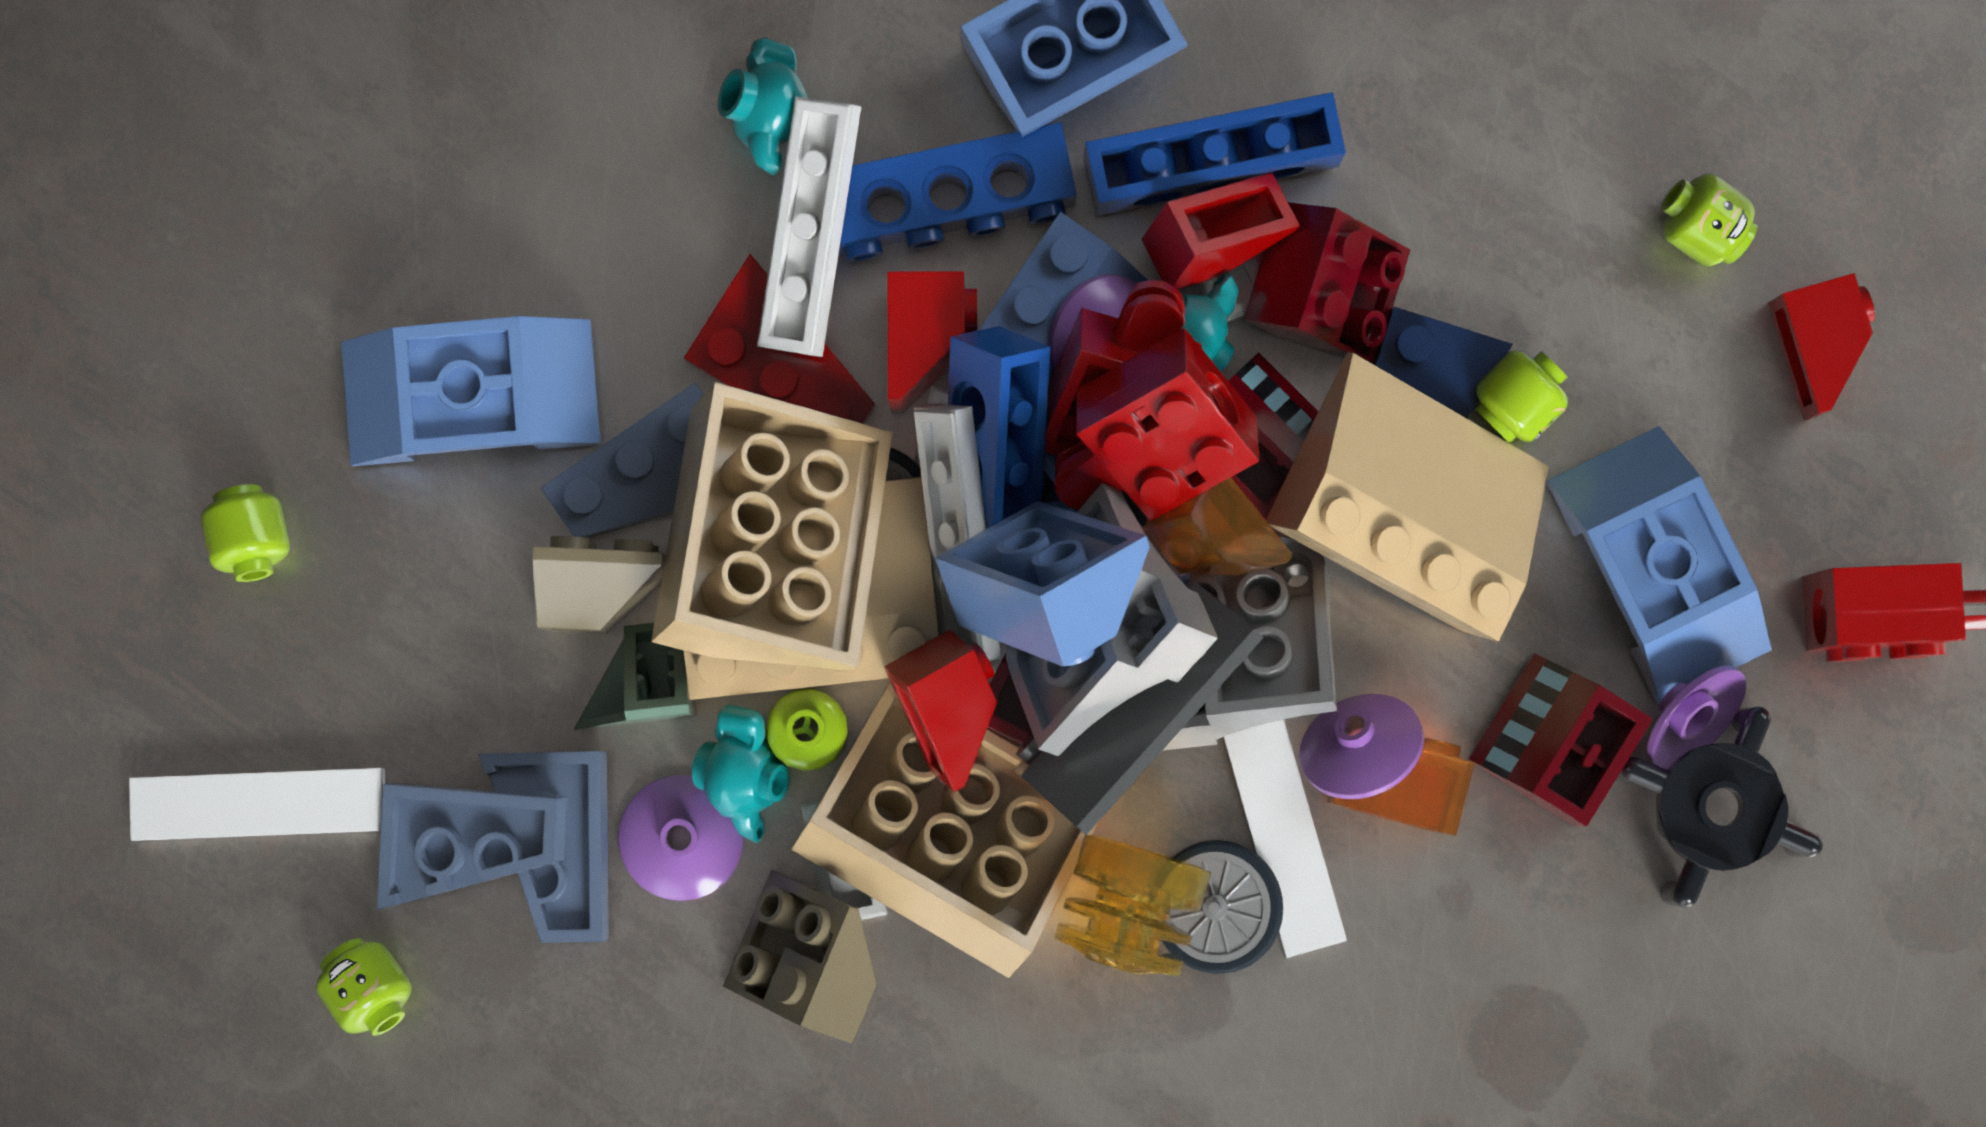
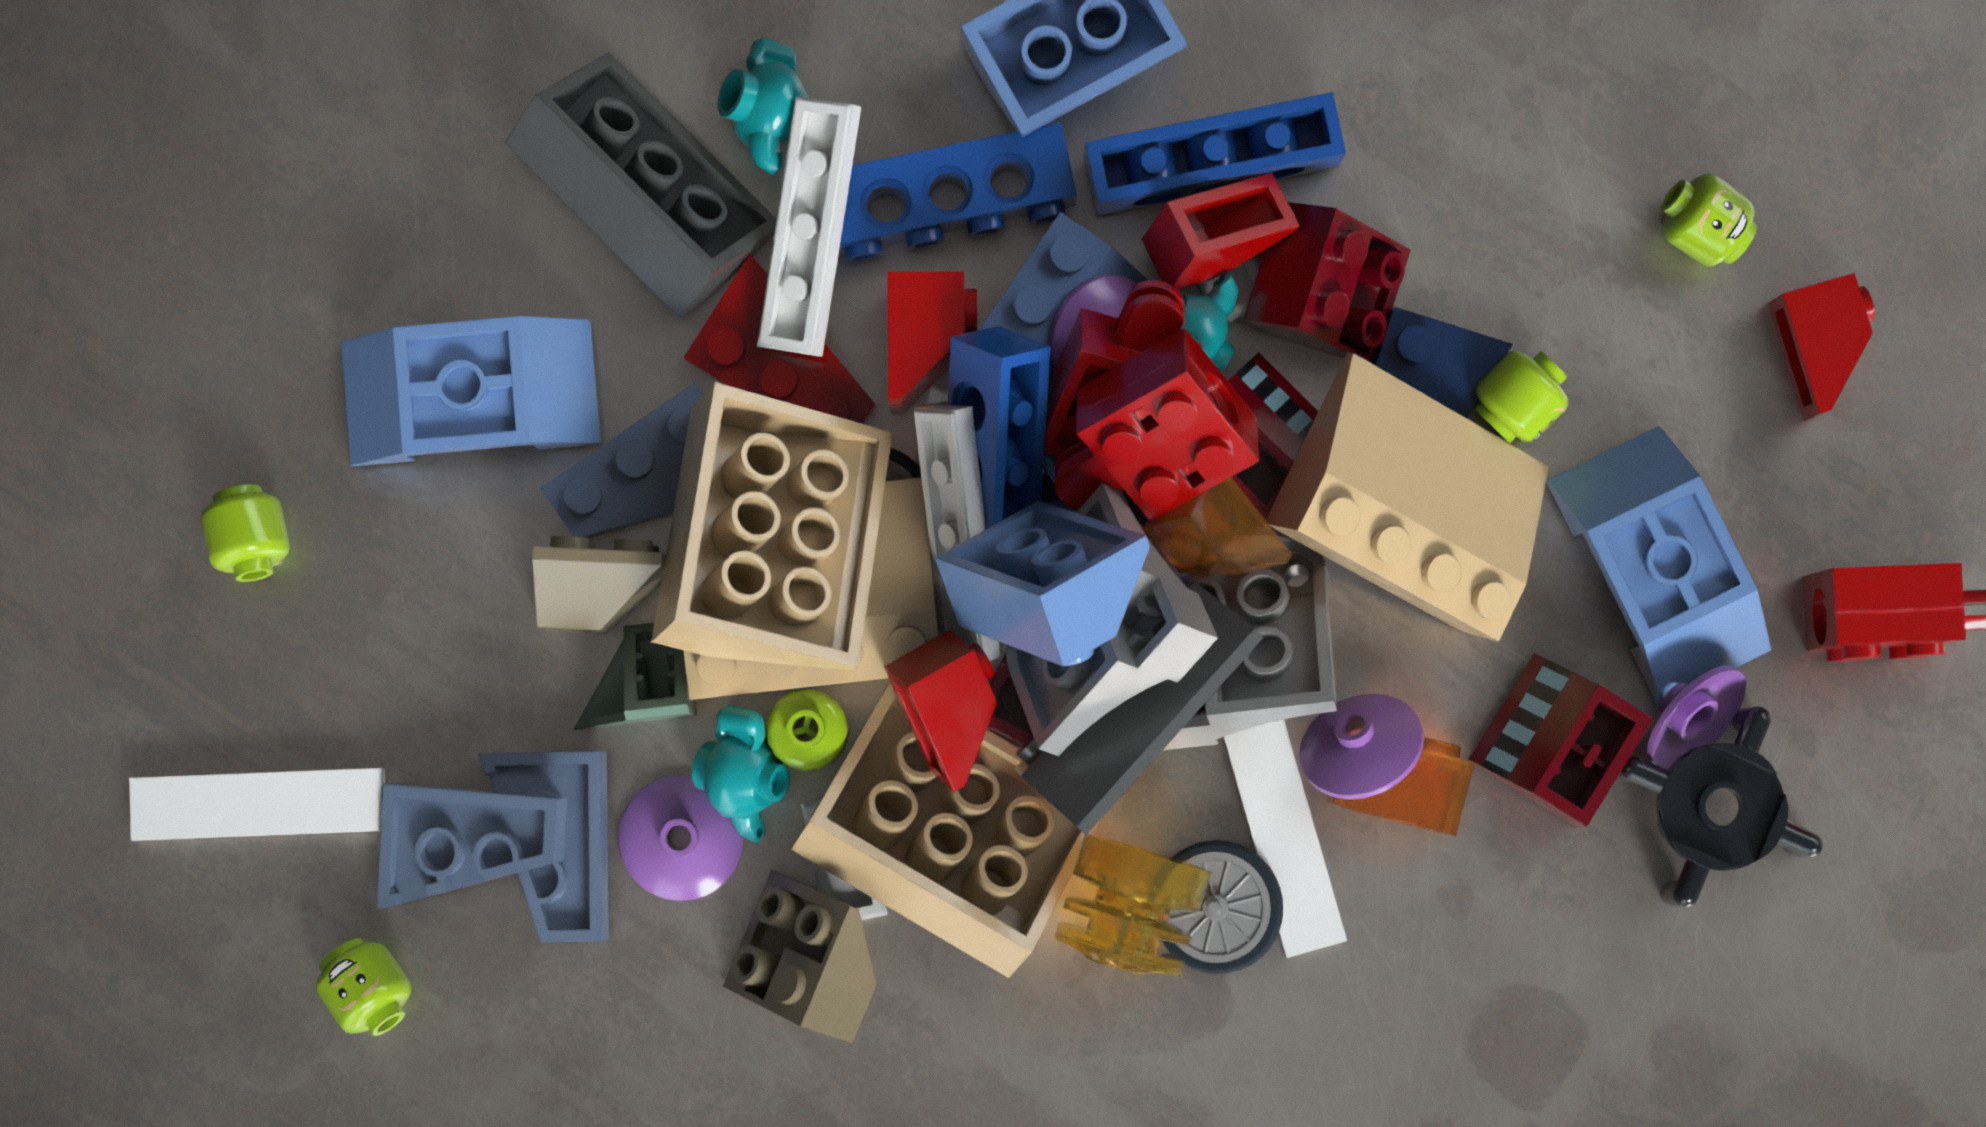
(641, 182): none -> dark grey slope

